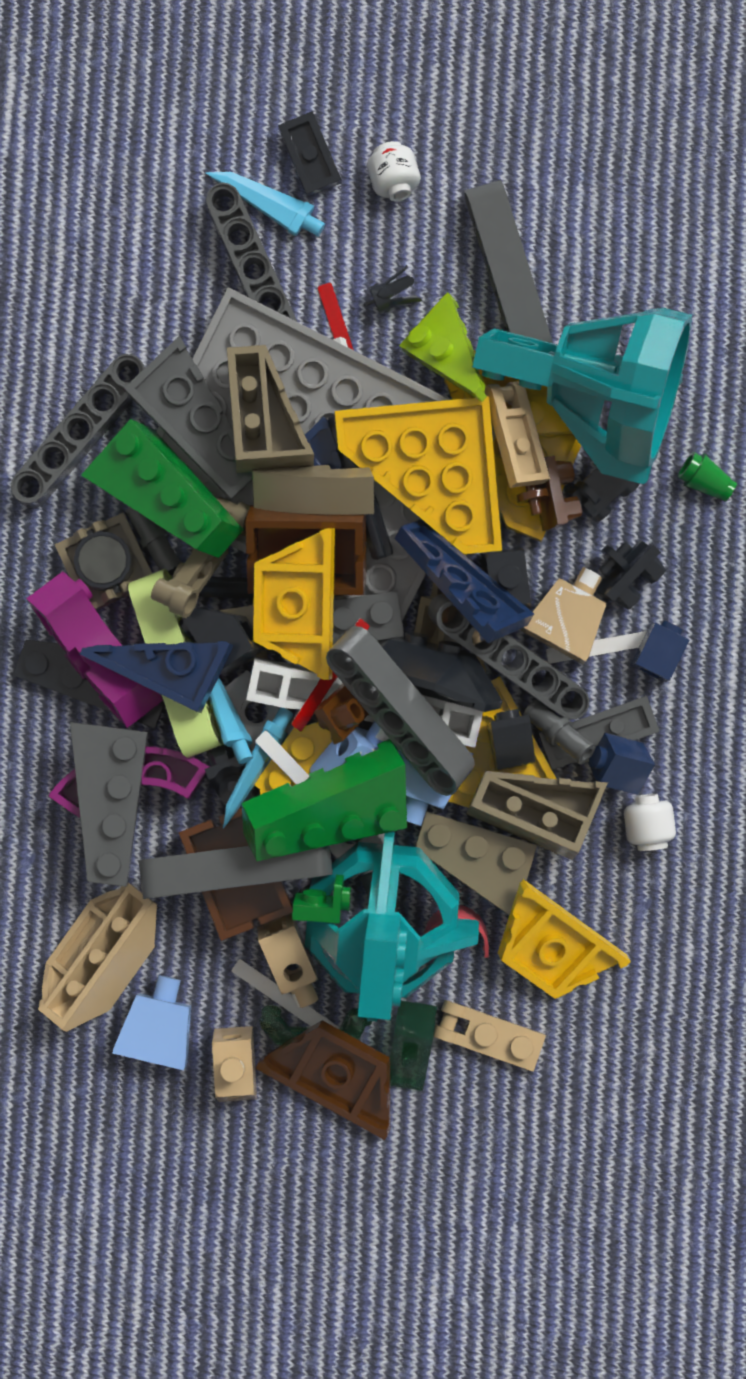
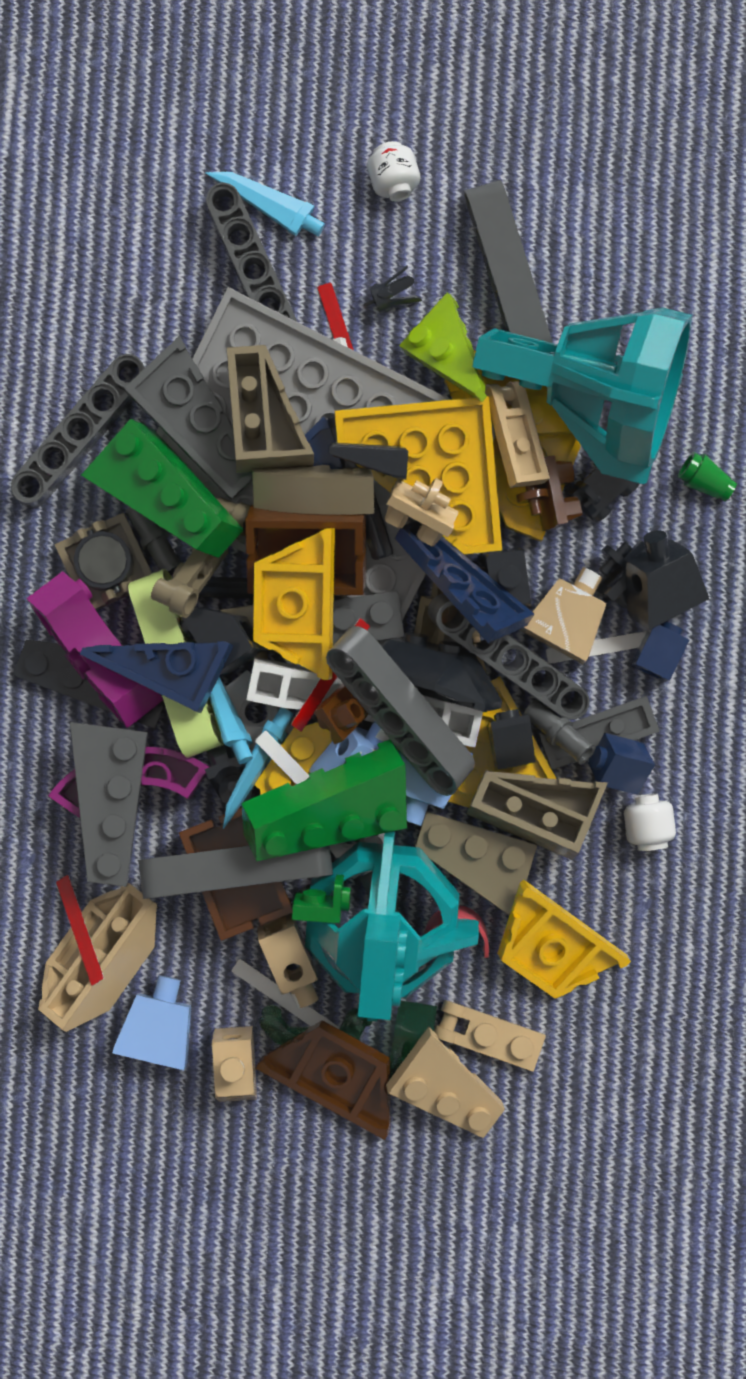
(80, 930): none -> red sticker
(309, 154): black plate -> none
(380, 458): none -> black slope
(425, 506): none -> tan hips
(444, 1087): none -> tan wing
(662, 581): none -> black torso

